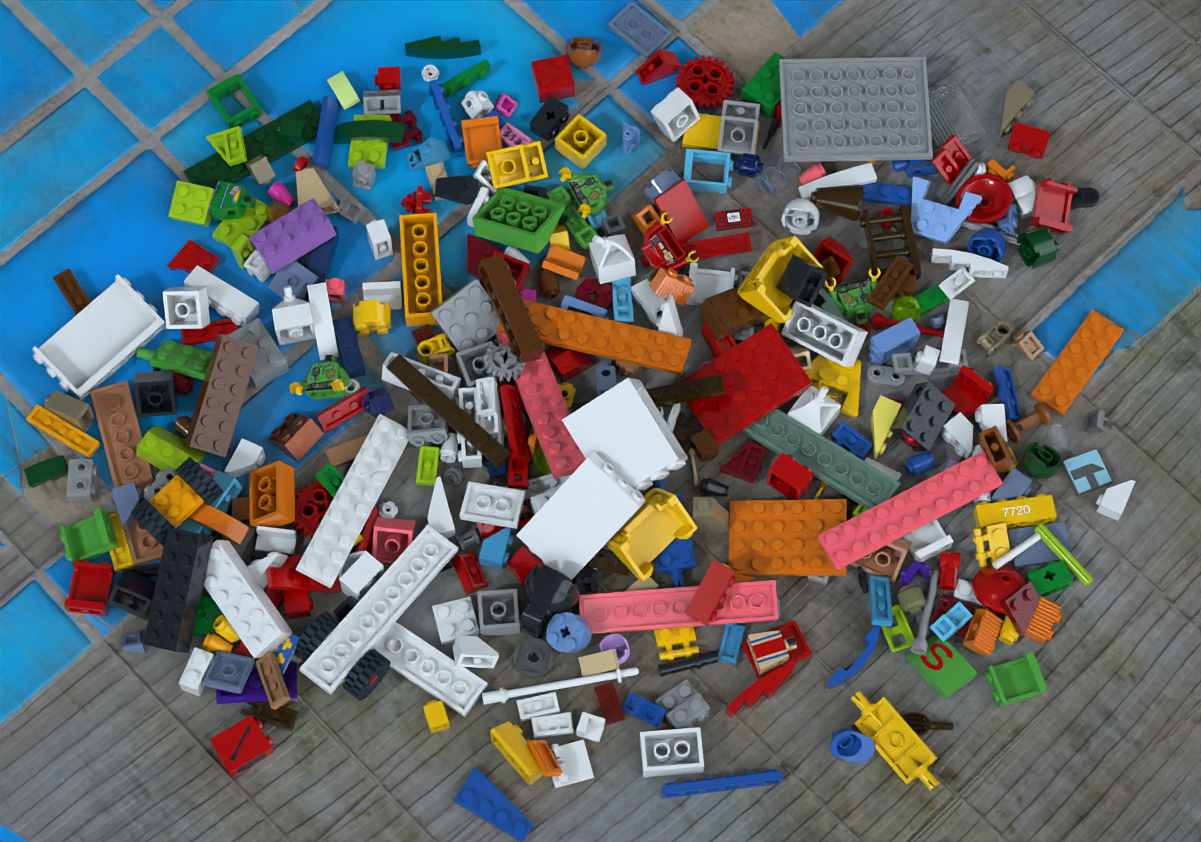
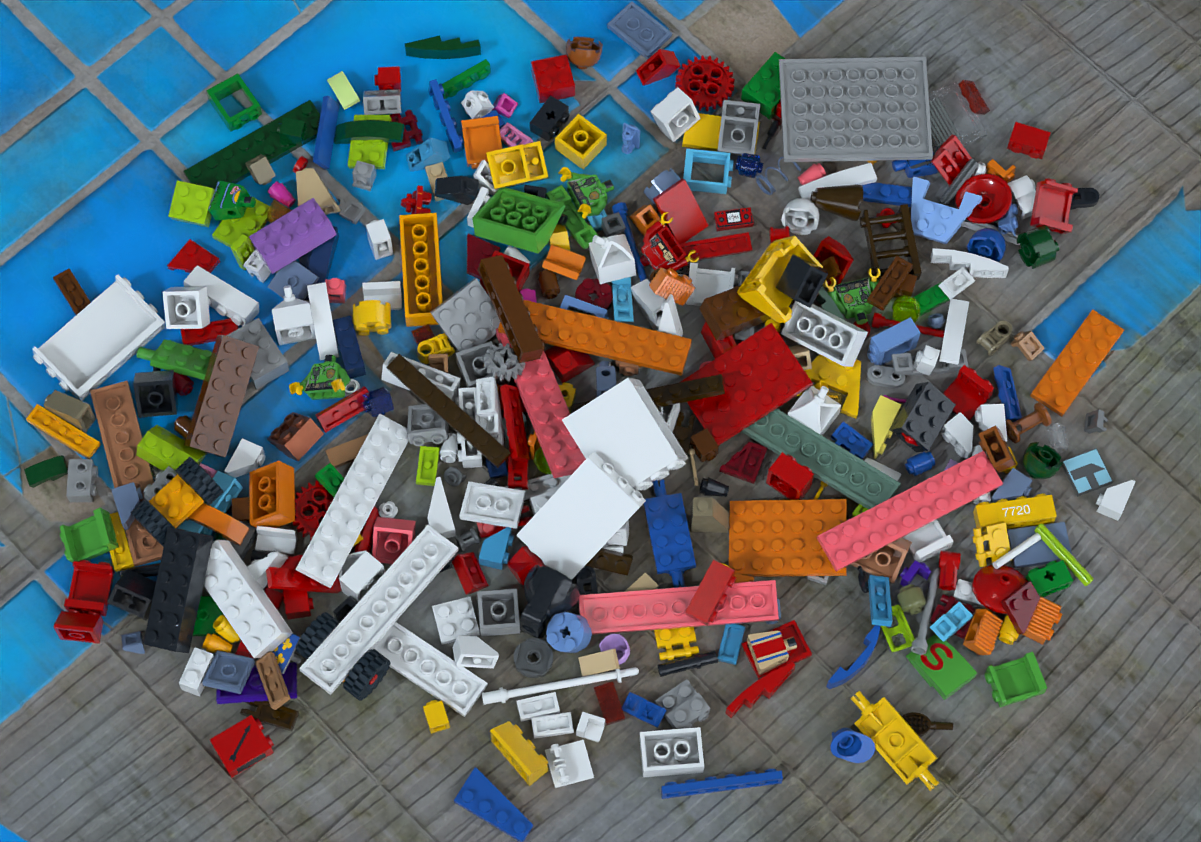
(79, 626): none -> red slope
(229, 145): lime wing -> none
(430, 69): white plate -> none
(544, 758): orange tile -> none
(622, 209): none -> blue piece
(651, 531): yellow windscreen -> none
(778, 233): none -> red bush
(974, 97): none -> clear red plate
(1015, 102): dark tan slope -> none

